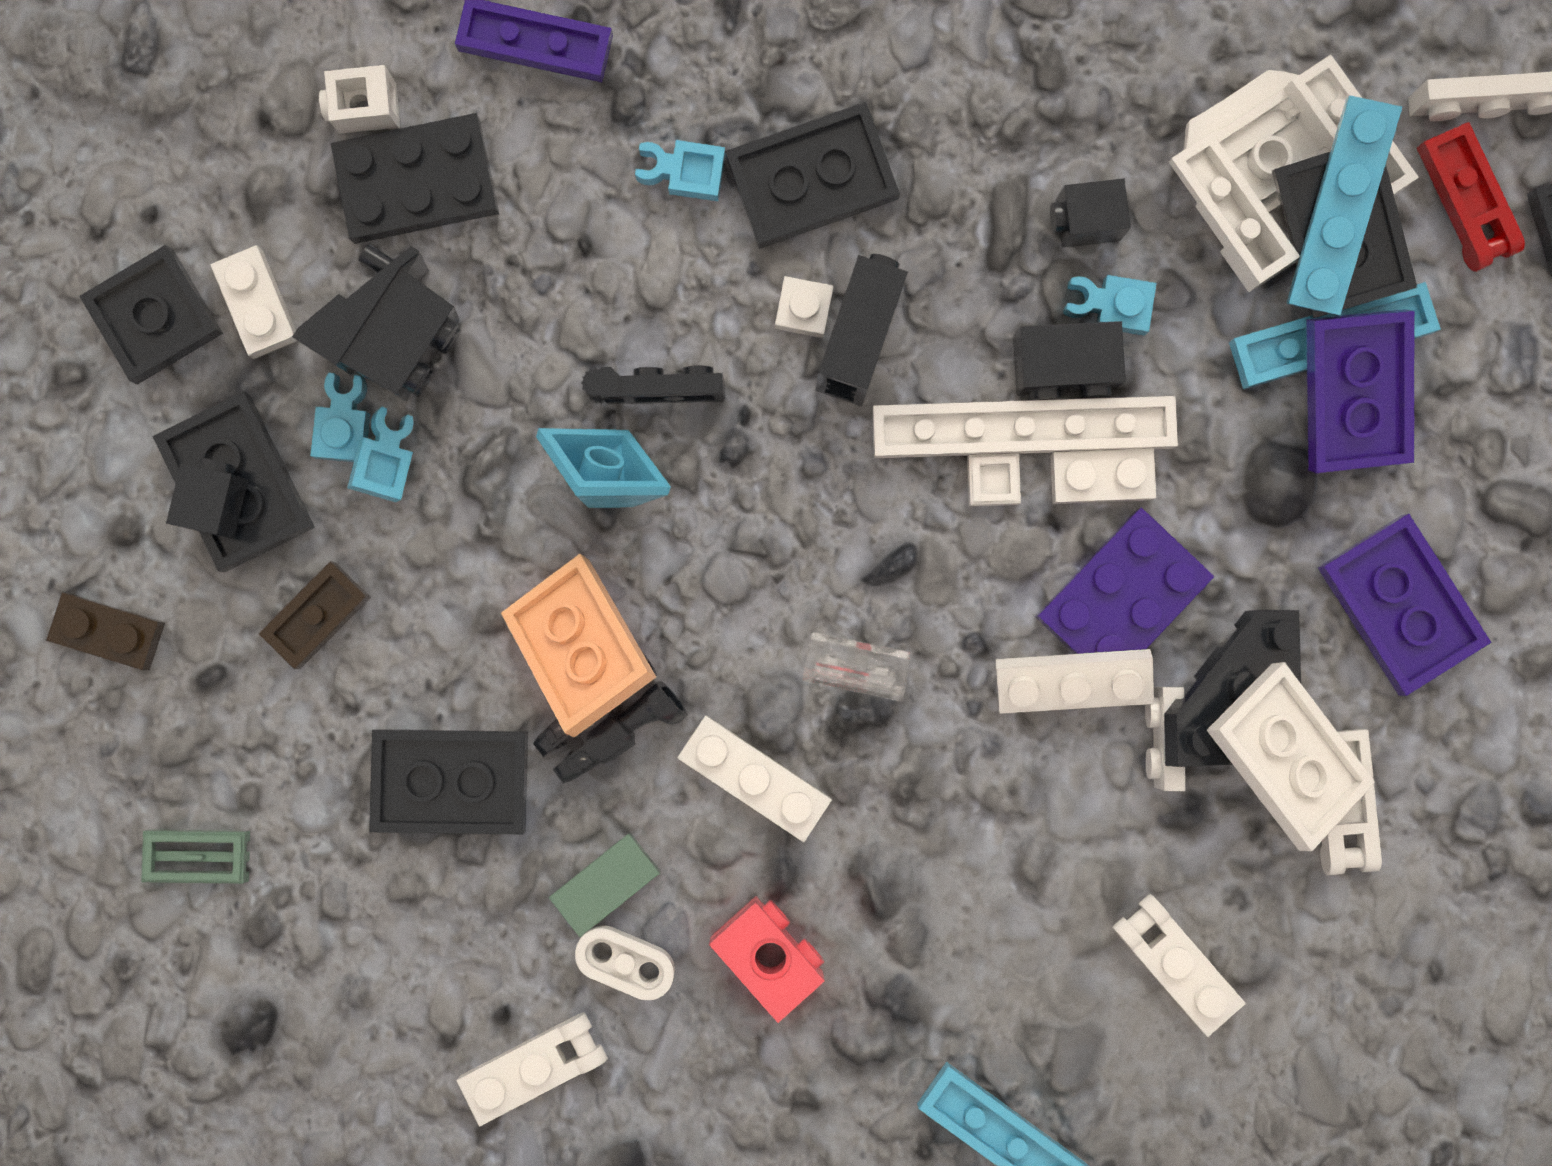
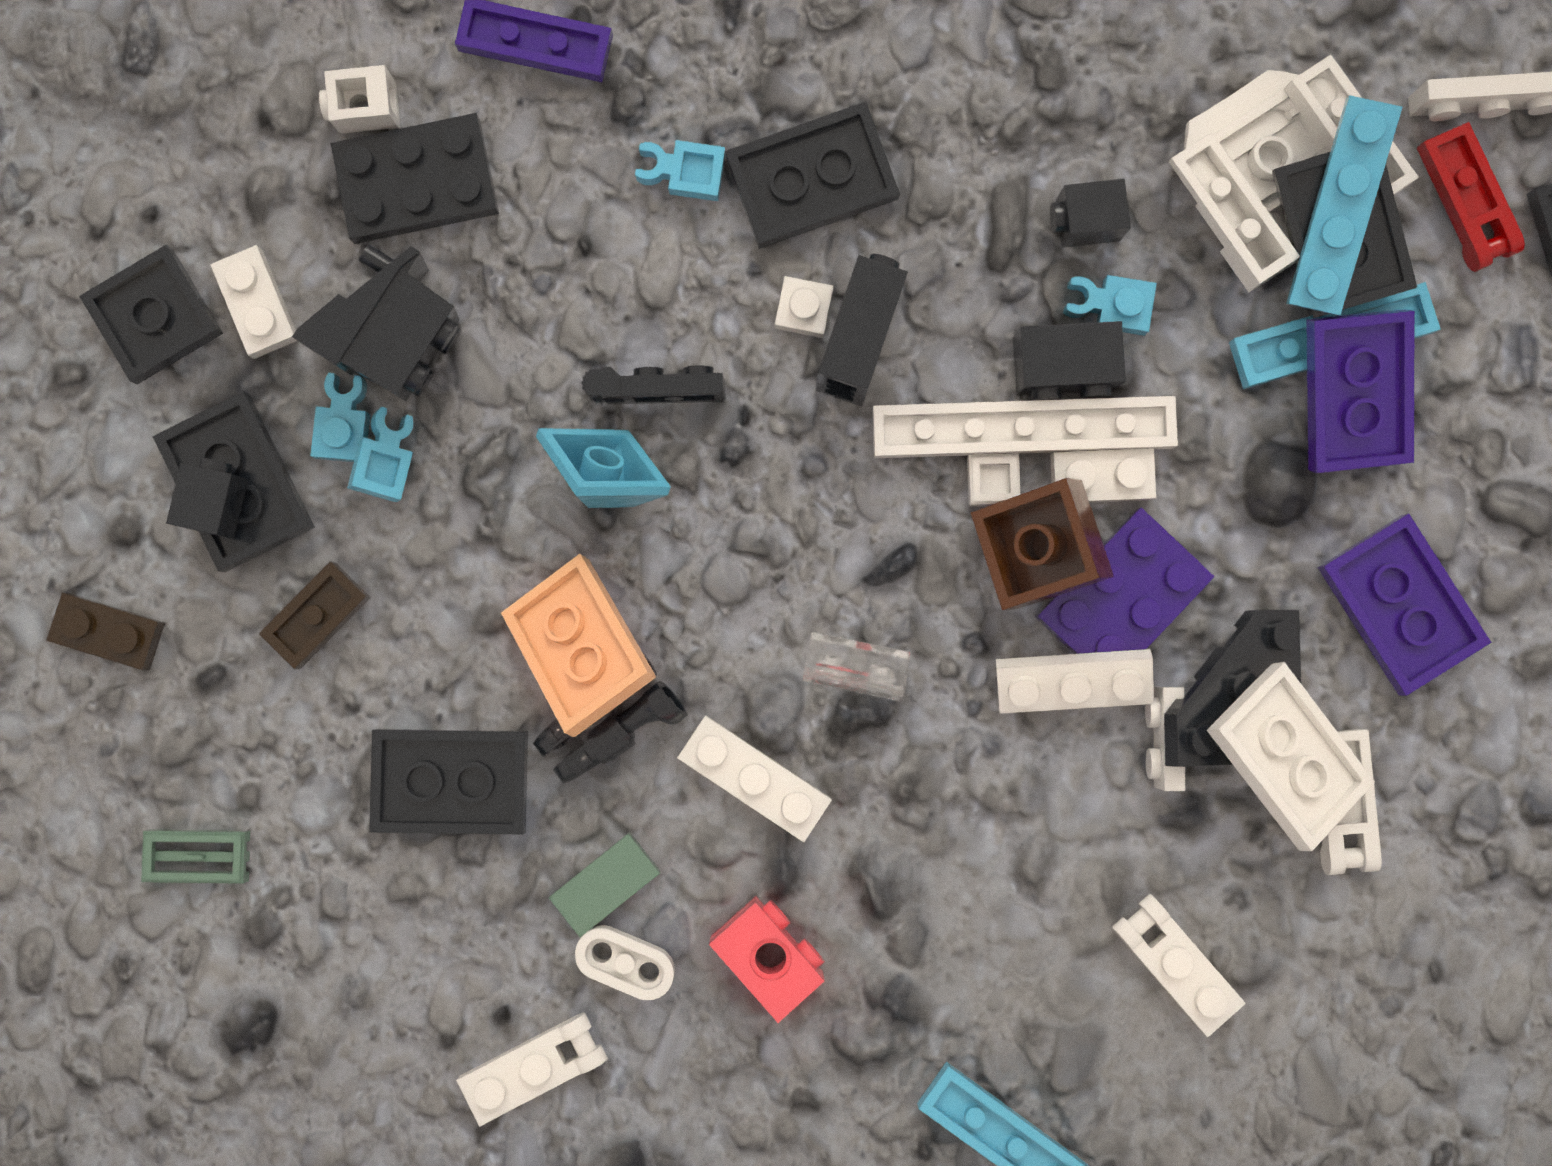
(1042, 544): none -> reddish brown brick

